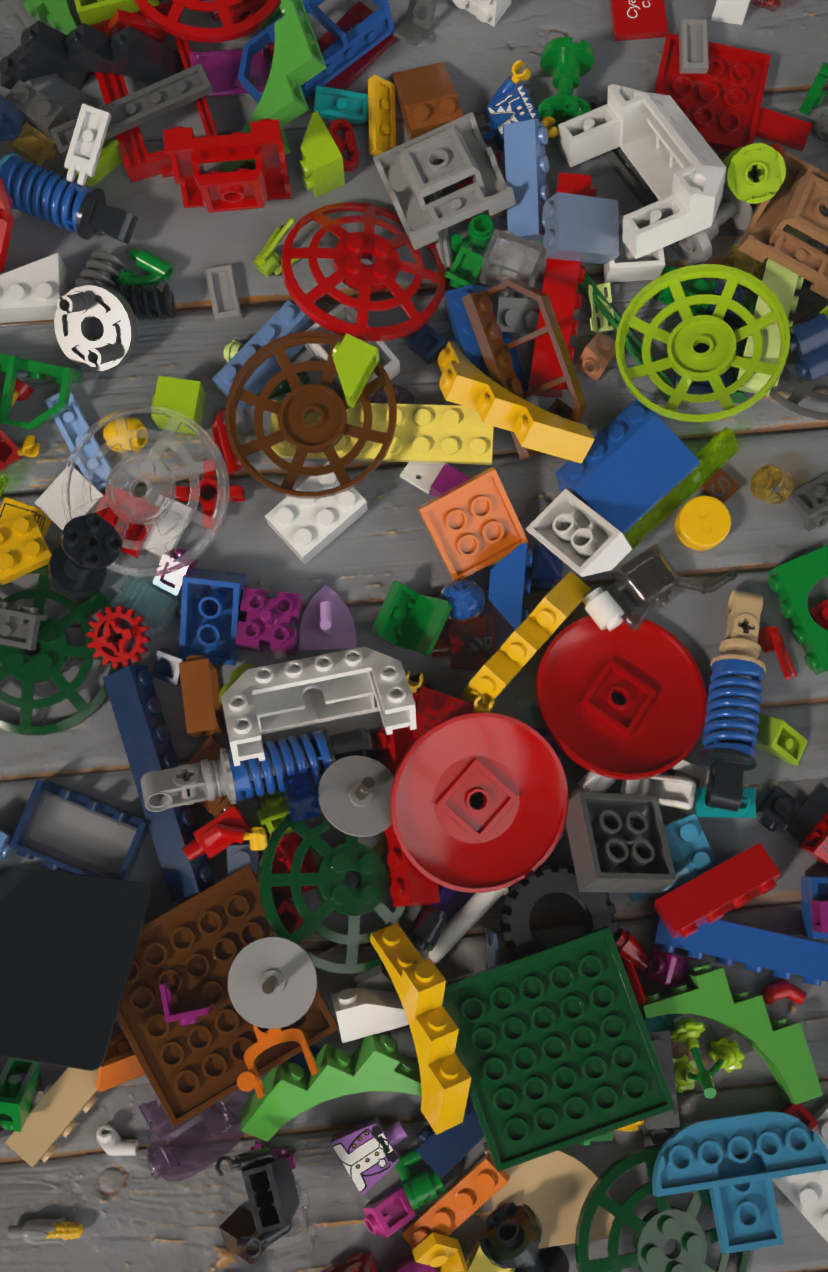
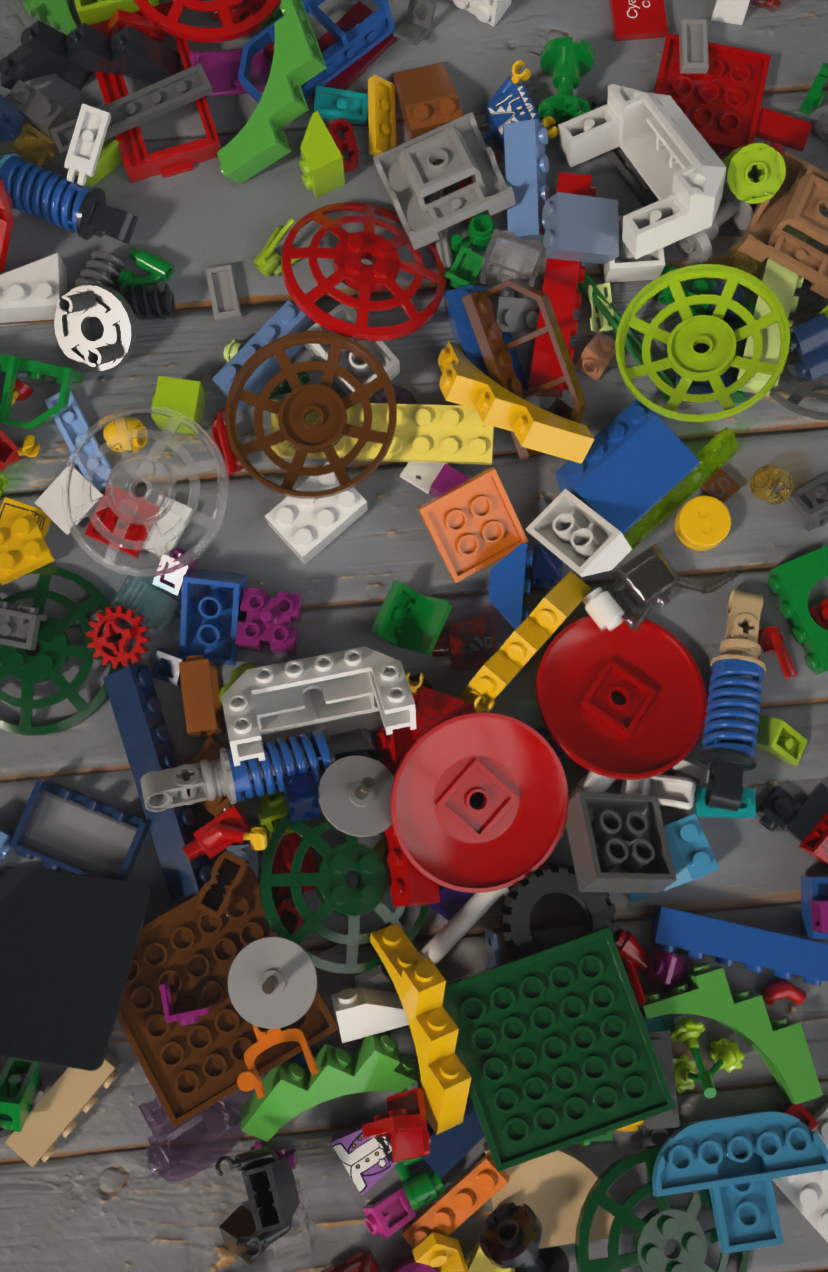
(45, 1231): light grey piece -> none
(85, 551): black piece -> none
(114, 1144): white arm -> none
(119, 1064): orange panel -> none
(218, 892): none -> reddish brown brick
(235, 189): red piece -> none
(237, 493): red pin -> none
(327, 623): lavender shield -> none
(354, 364): lime slope -> none
(404, 1125): none -> red bracket
(427, 344): dark blue plate -> none
(427, 928): black brick -> none
(466, 599): blue piece -> none
(718, 891): red wedge -> none

